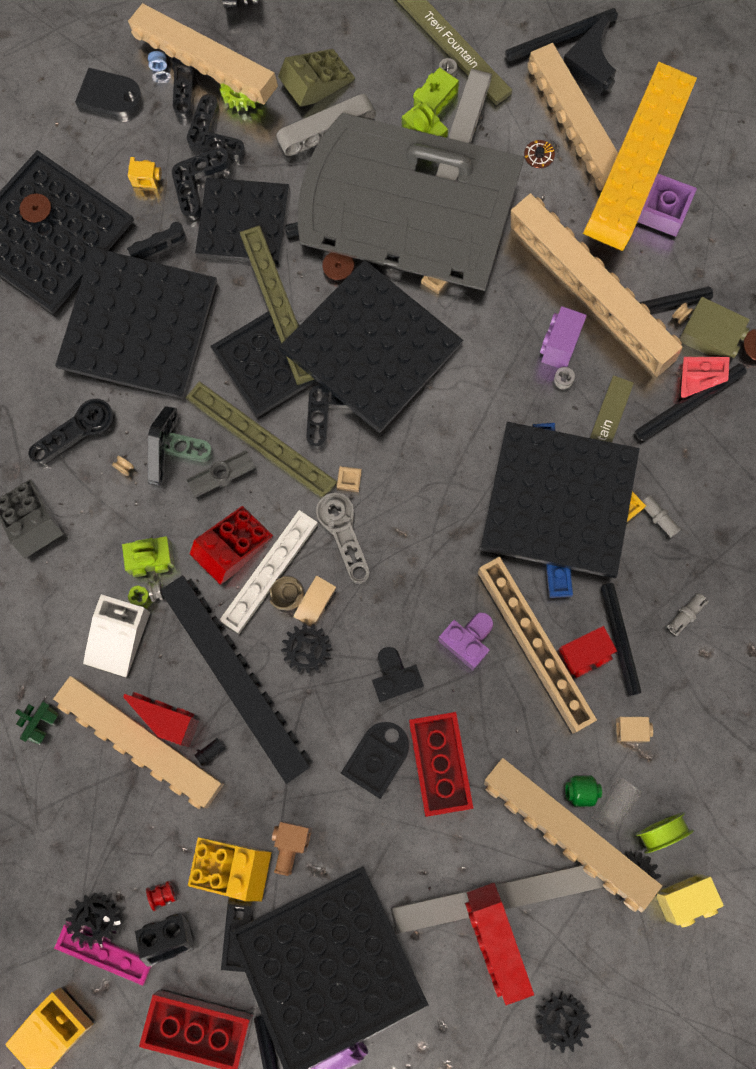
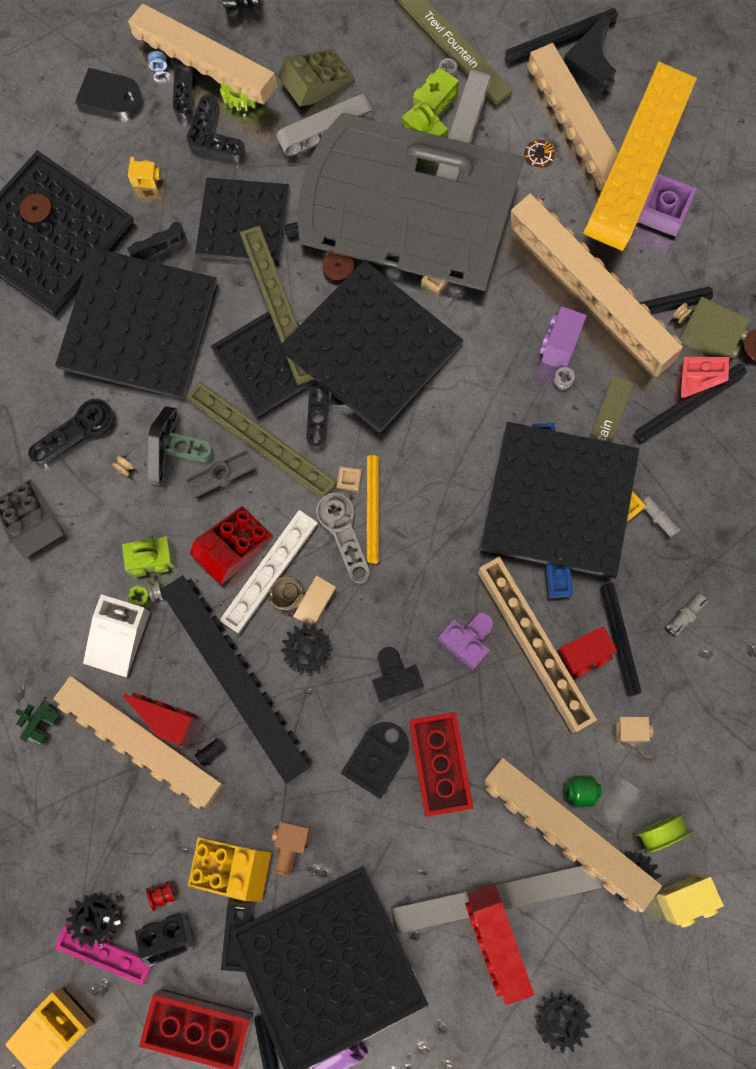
(192, 174): black beam -> none
(372, 509): none -> yellow axle

